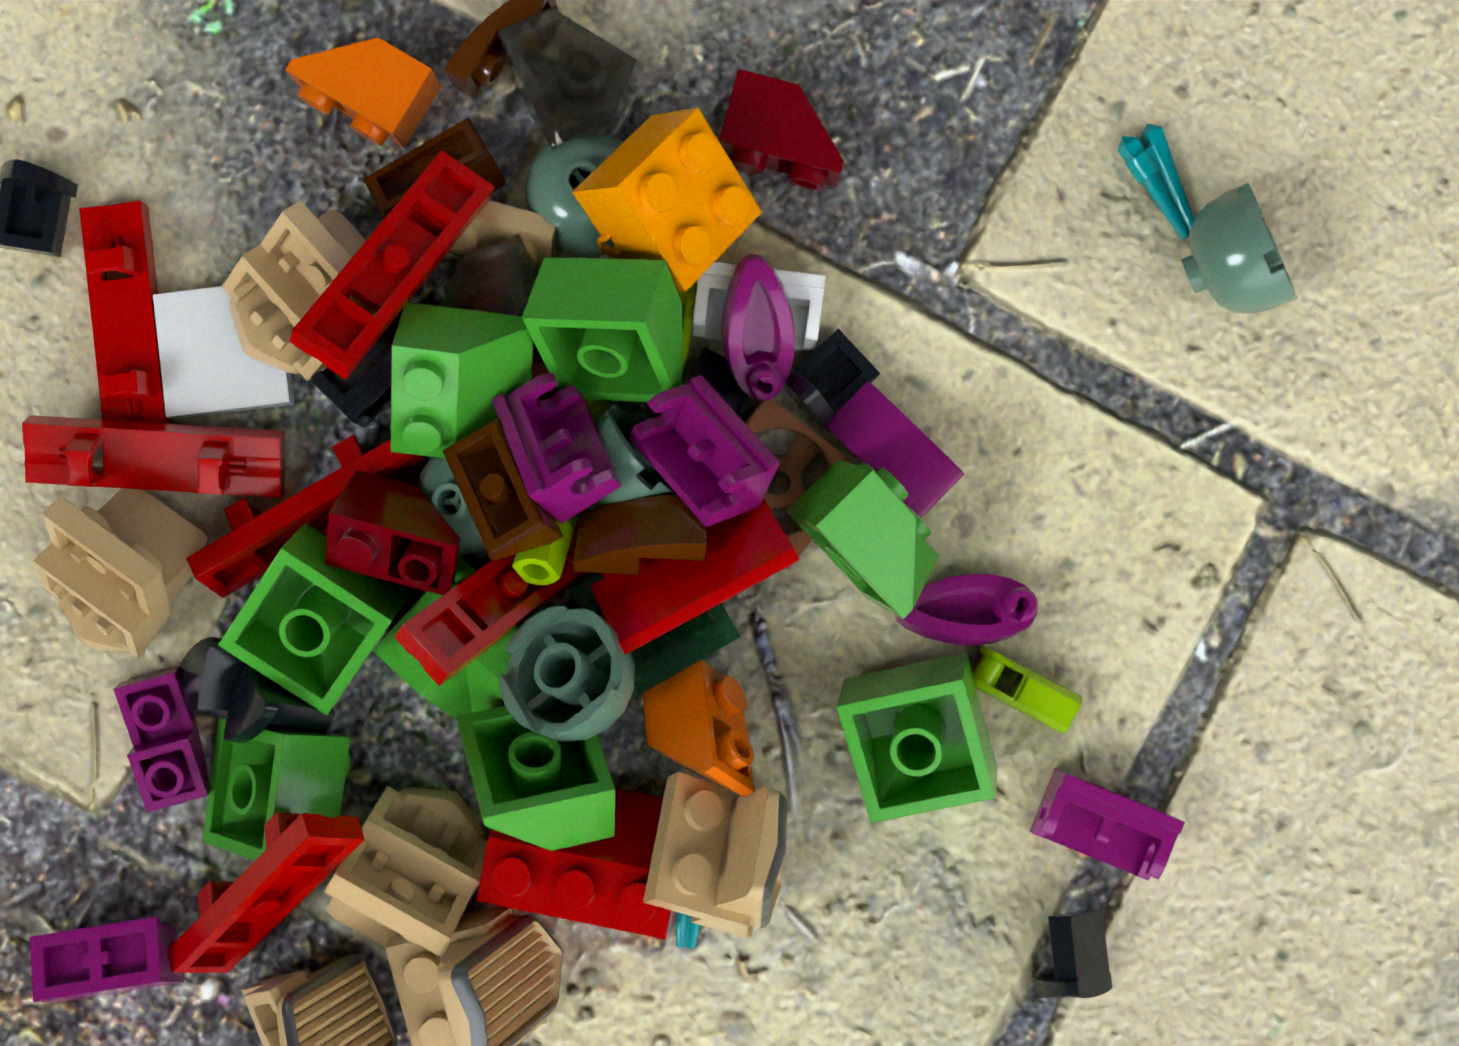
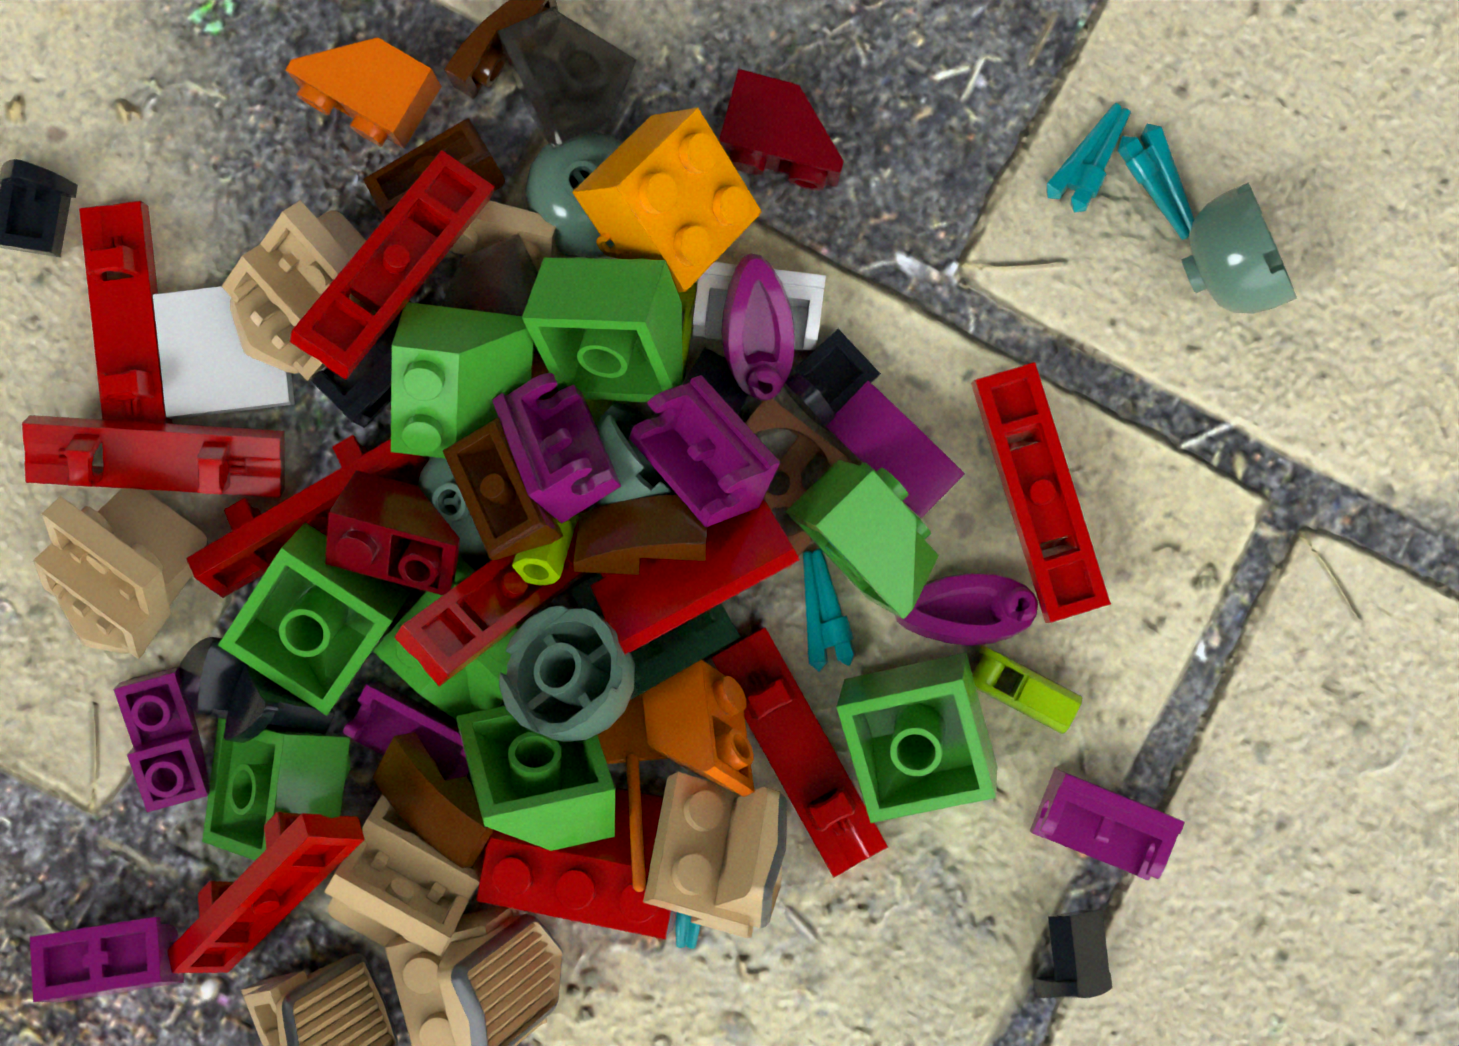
(392, 713): none -> magenta hinge
(435, 808): none -> reddish brown slope
(628, 744): none -> orange piece
(800, 753): none -> red hinge
(823, 614): none -> teal piece
(1040, 493): none -> red hinge
(1086, 165): none -> teal piece

